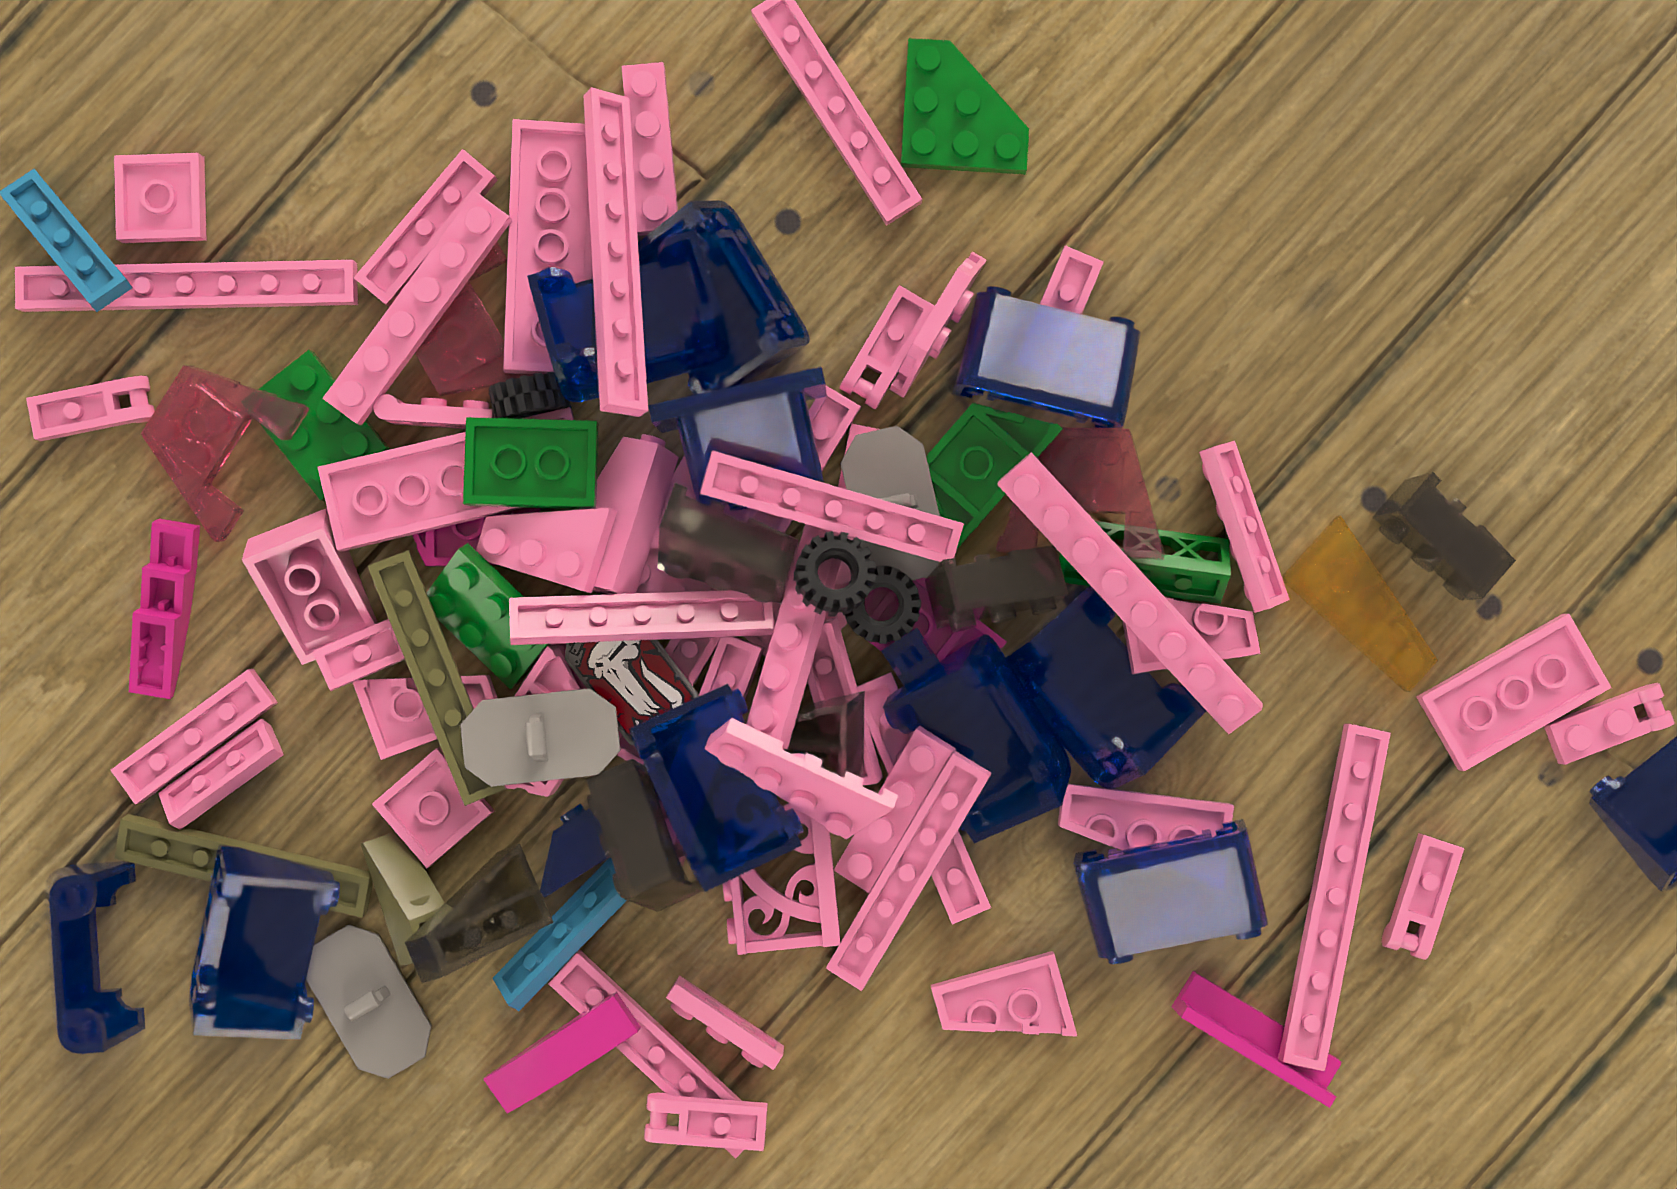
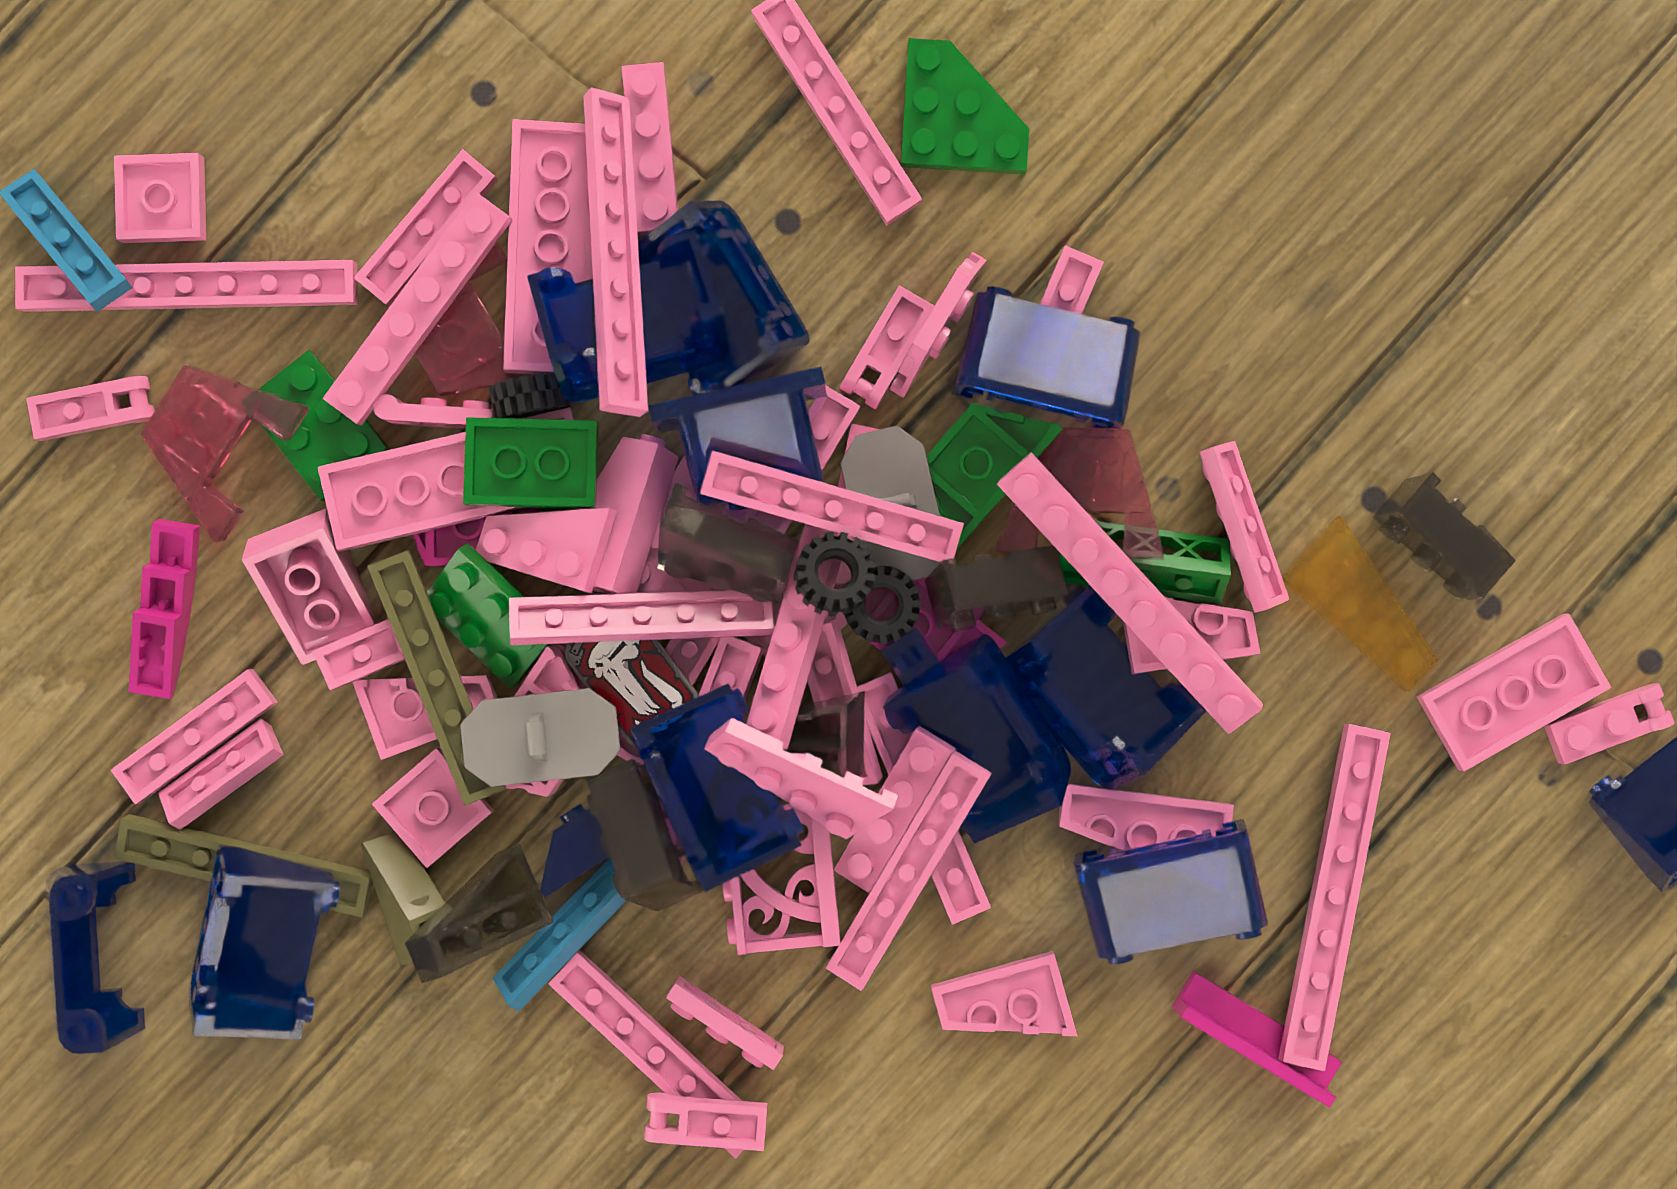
(368, 1001): light grey shield -> none
(562, 1053): dark pink slope -> none
(1423, 896): bright pink plate -> none

